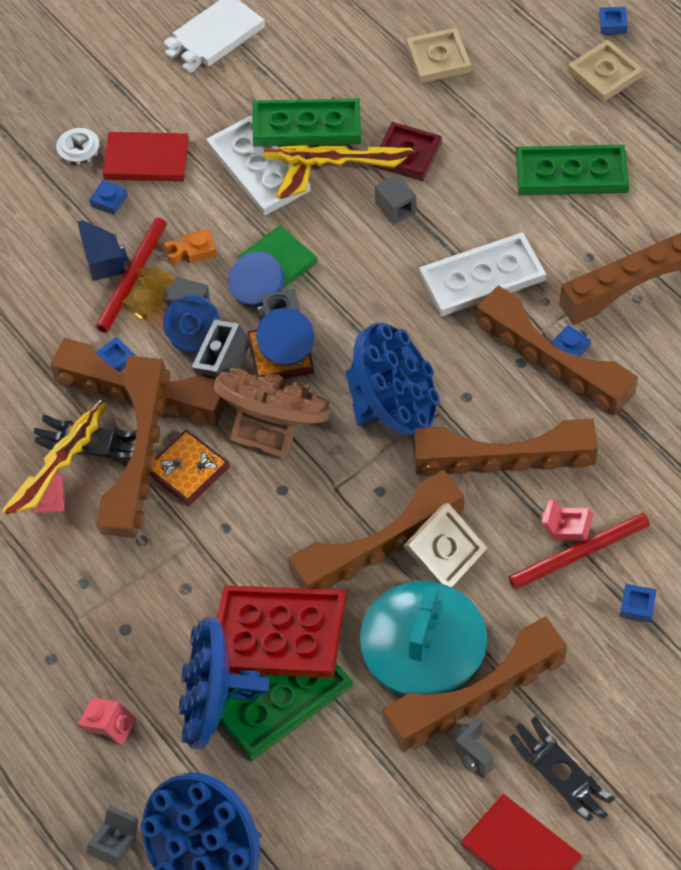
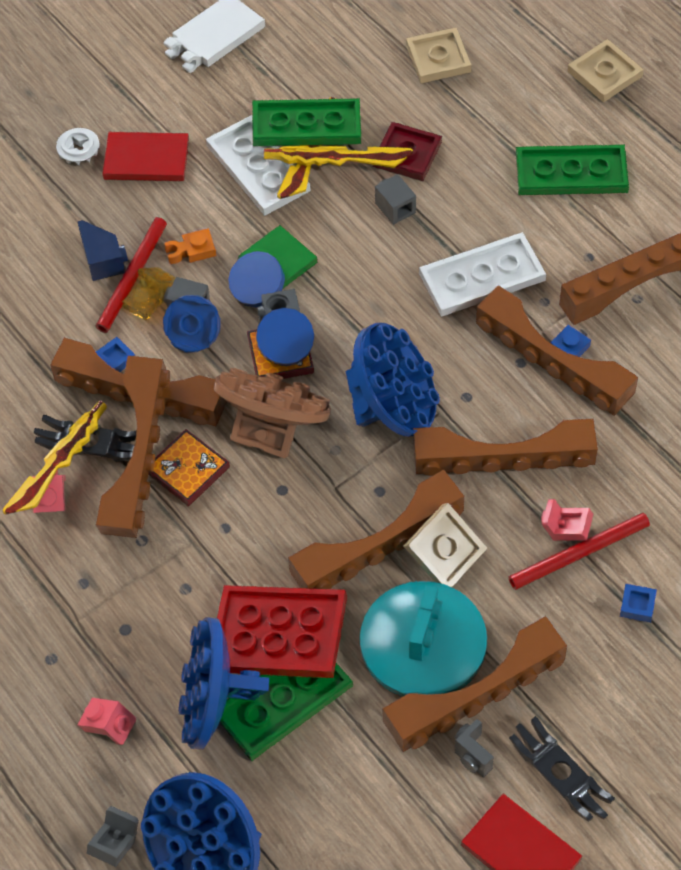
(108, 197): blue plate -> none
(221, 350): dark grey brick -> none
(613, 20): blue plate -> none

